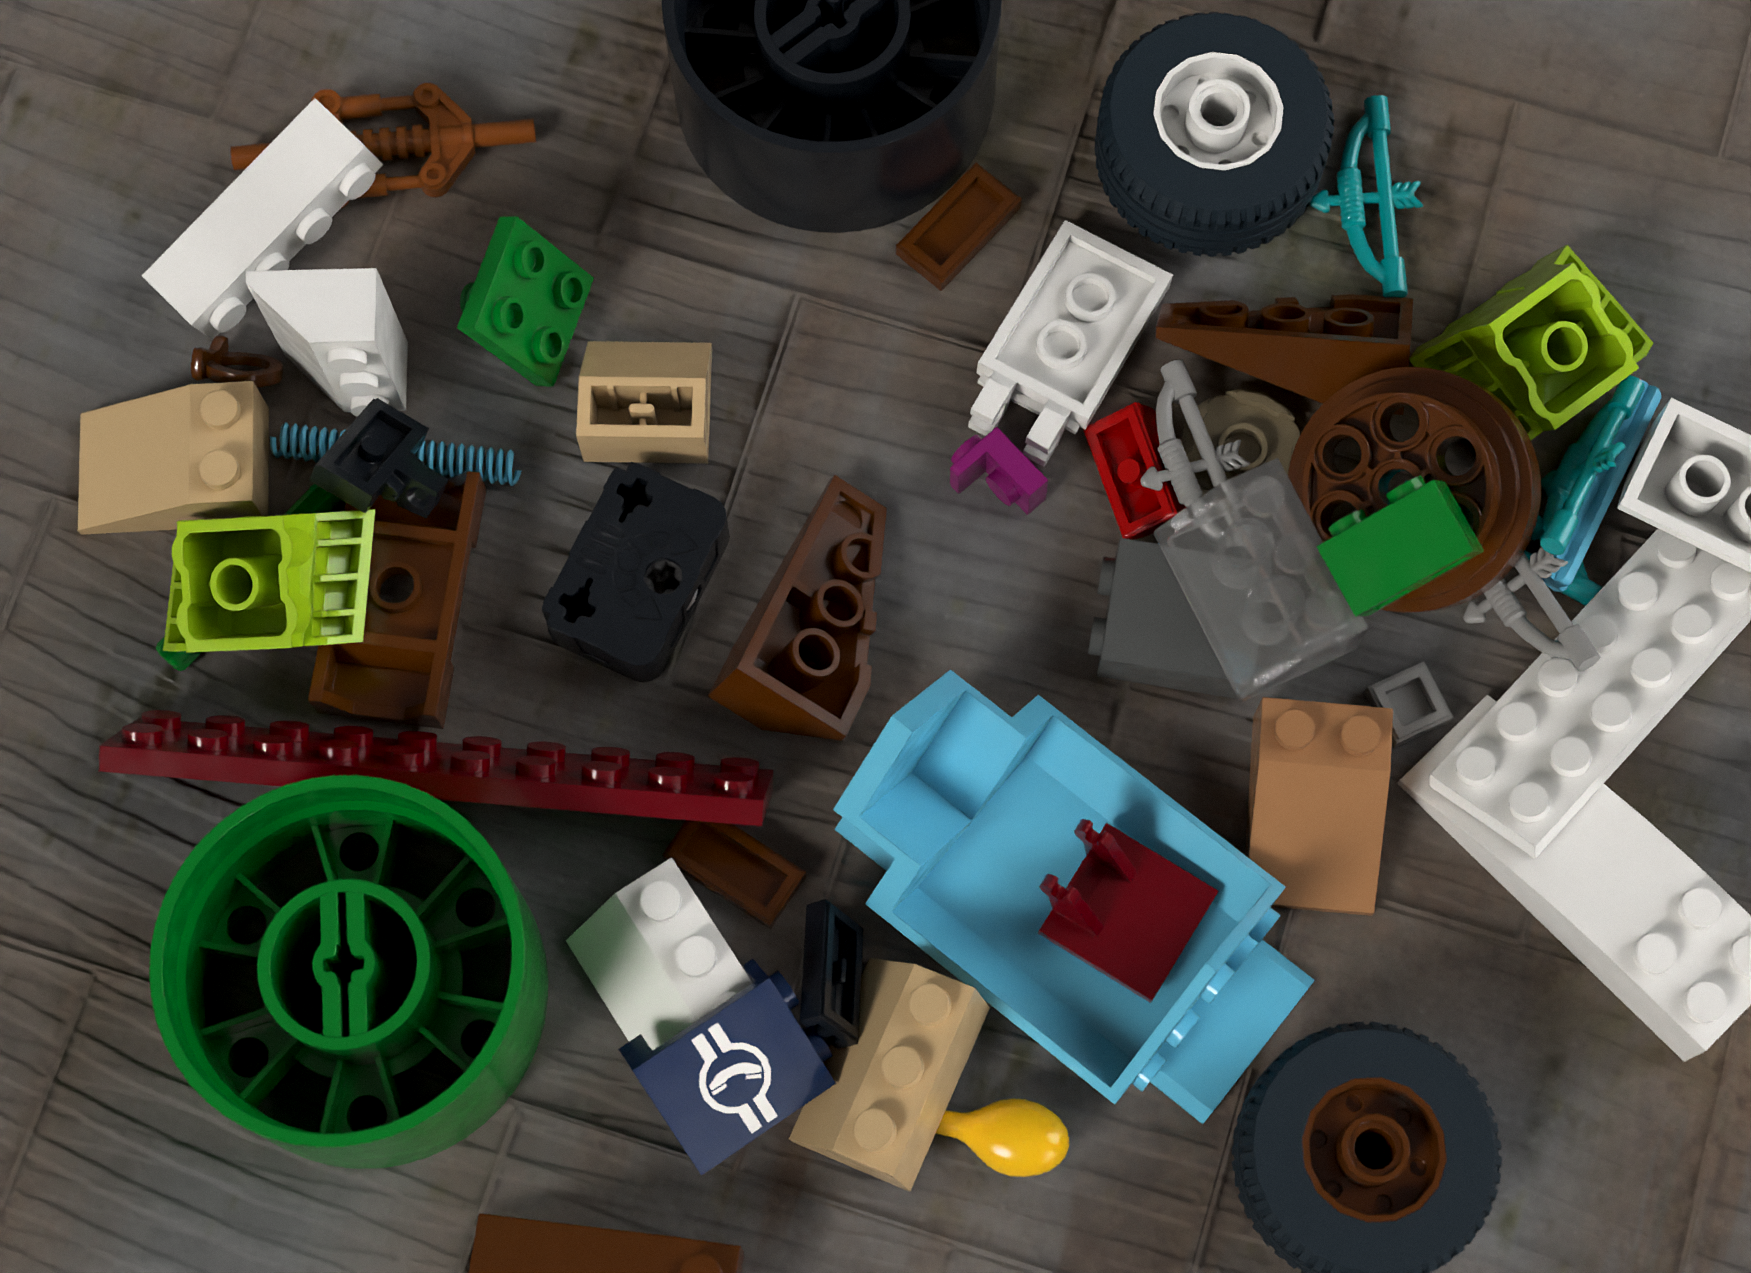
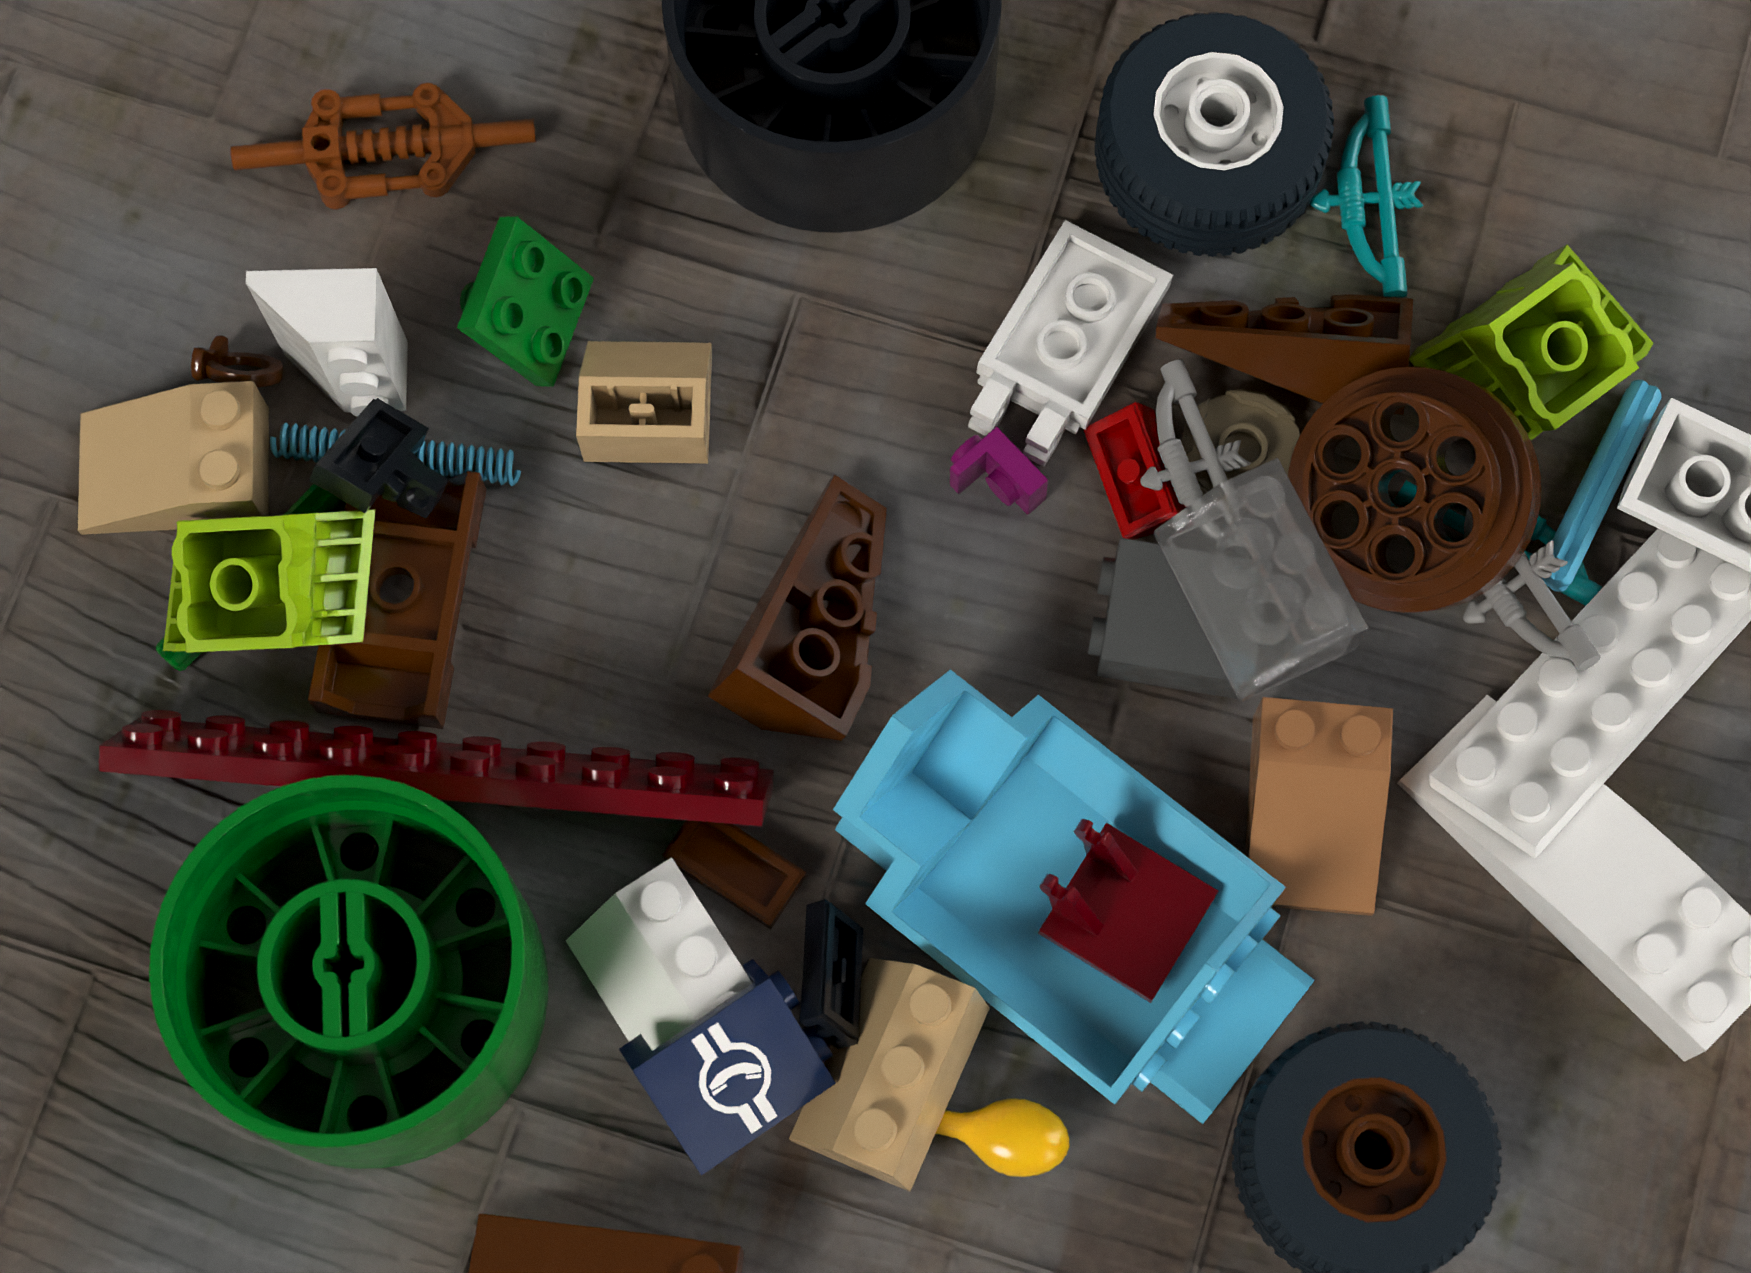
(263, 219): white brick -> none
(619, 561): black axle -> none
(958, 226): reddish brown tile -> none
(1399, 545): green brick -> none
(1415, 703): light grey tile -> none
(1580, 466): teal piece -> none

